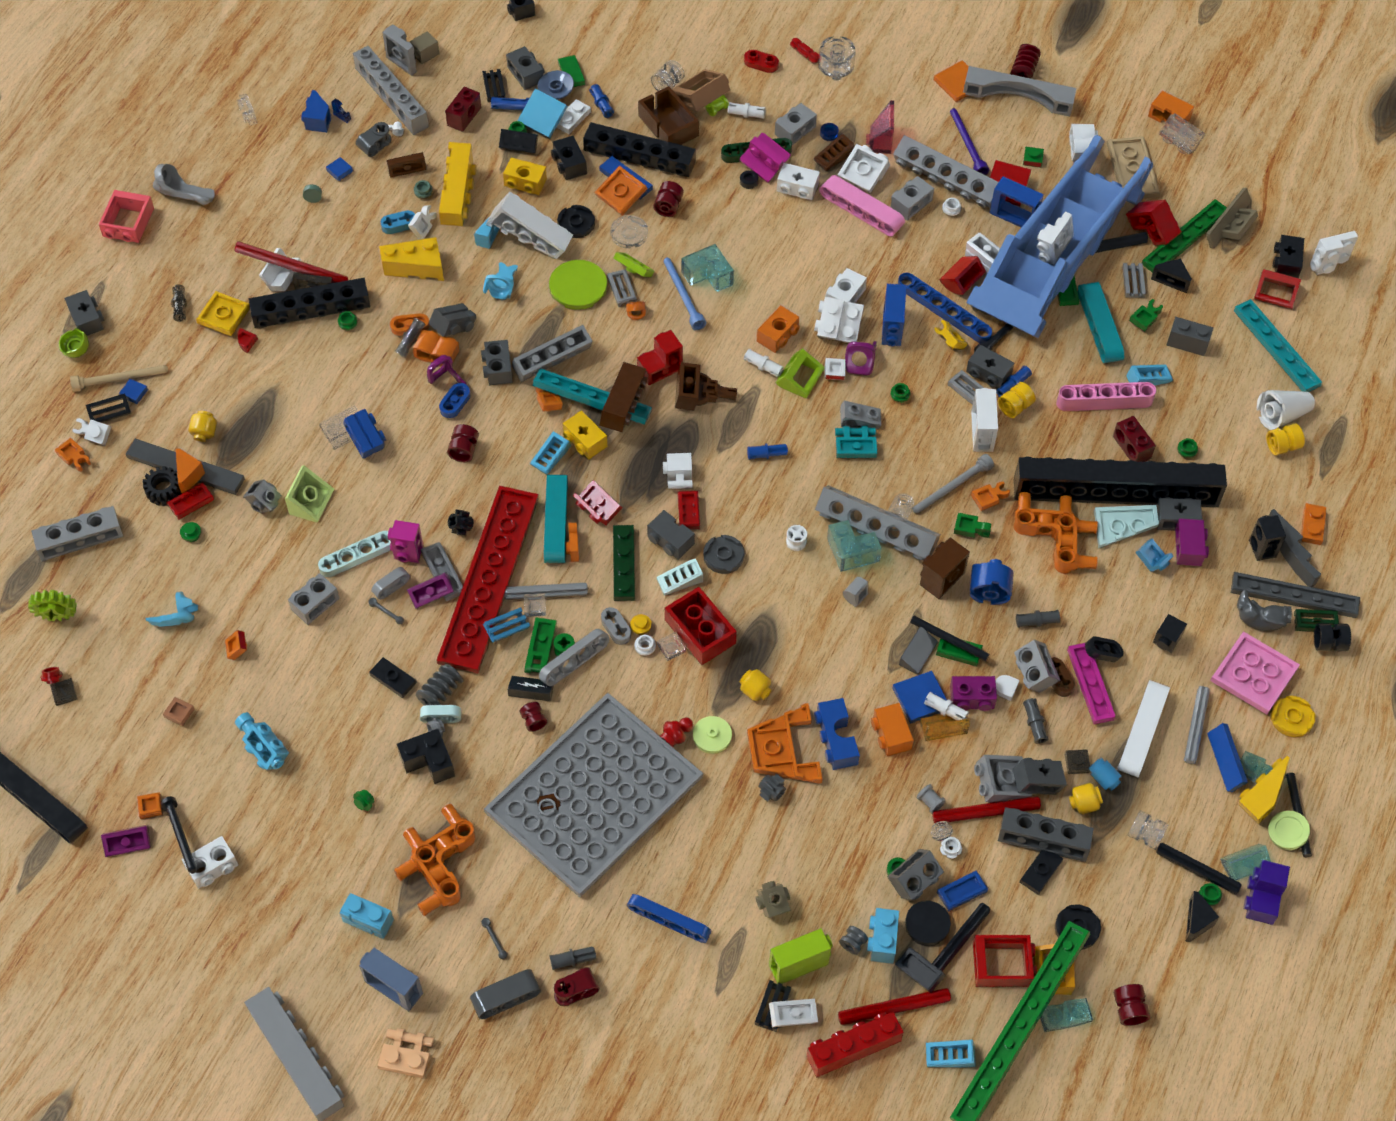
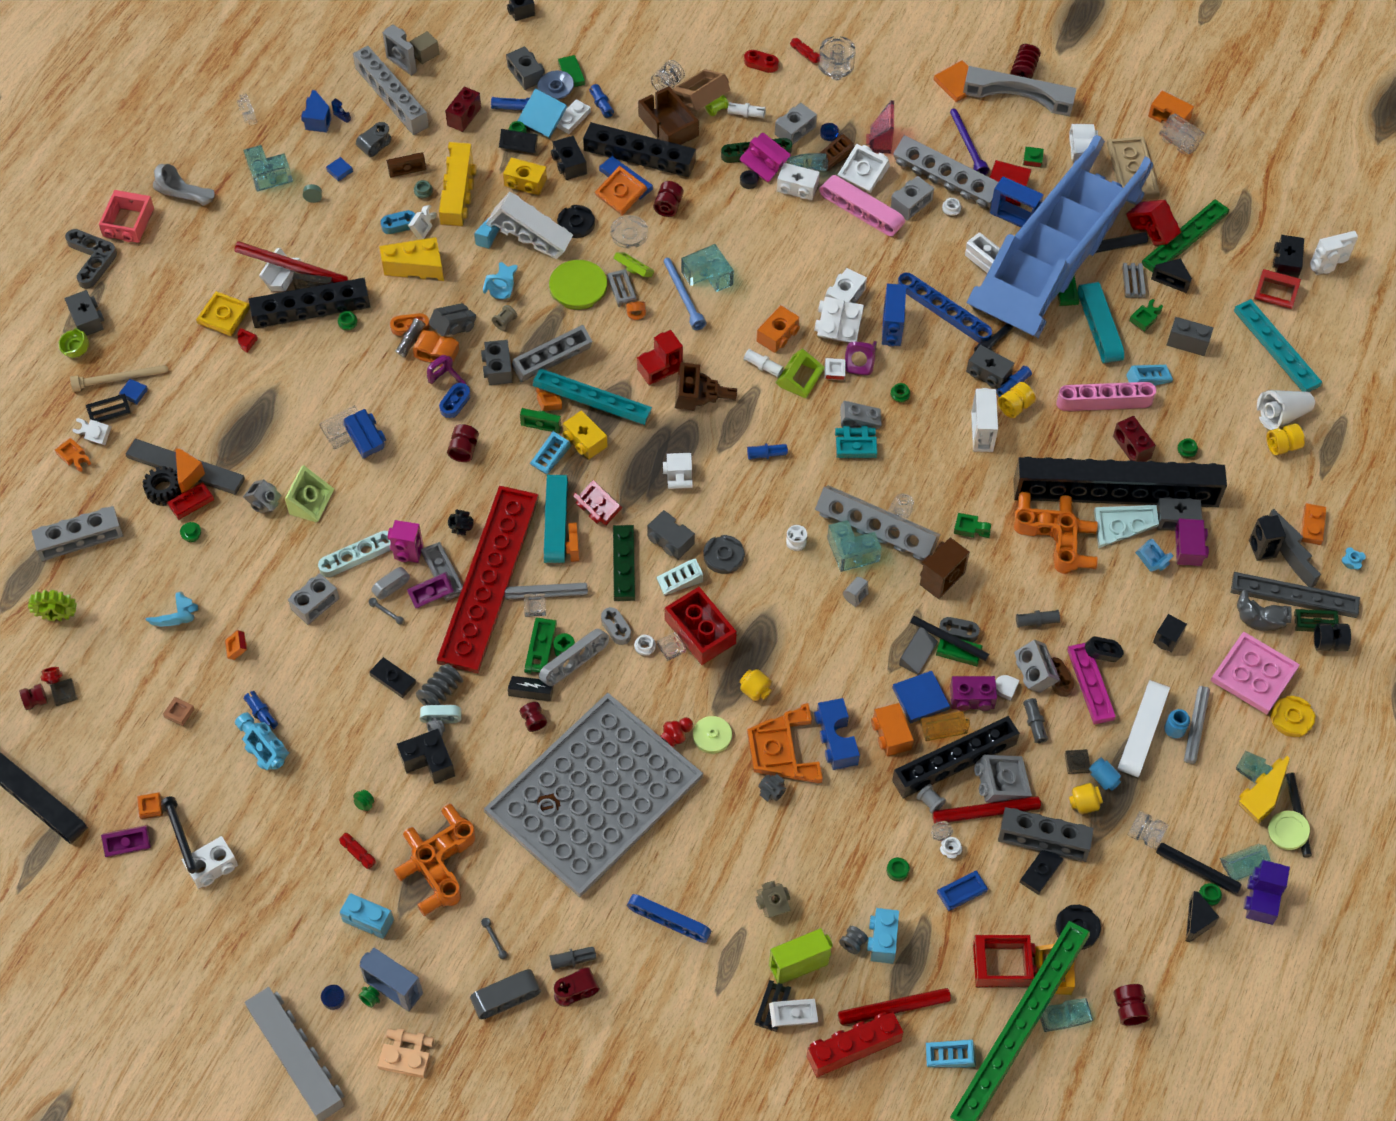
(33, 696): none -> dark red wheel
(97, 255): none -> dark grey beam
(179, 303): clear smoke pin -> none
(202, 426): yellow head -> none
(260, 710): none -> blue pin
(267, 171): none -> clear light blue brick
(332, 997): none -> clear blue tile
(357, 850): none -> red axle
(369, 996): none -> green plate
(397, 129): white hand -> none
(492, 75): black tile -> none
(504, 317): none -> dark tan bush
(521, 618): dark azure tile -> none
(540, 420): none -> green plate
(623, 397): reddish brown brick -> none
(640, 624): yellow plate -> none
(689, 509): red plate -> none
(813, 161): none -> clear light blue slope
(913, 870): dark grey brick -> none
(920, 970): black tile -> none
(927, 923): black tile -> none
(945, 707): white pin -> none
(952, 337): yellow plate -> none
(955, 756): none -> black brick
(960, 627): none -> dark grey beam
(961, 936): black axle -> none
(963, 274): red brick -> none
(963, 389): light grey tile -> none
(983, 464): light grey piece -> none
(987, 496): orange plate -> none
(991, 582): blue brick -> none
(1039, 776): dark grey brick -> none
(1055, 239): white plate -> none
(1177, 723): none -> dark azure brick
(1227, 757): blue tile -> none
(1233, 221): dark tan bracket -> none
(1352, 563): none -> medium azure plate

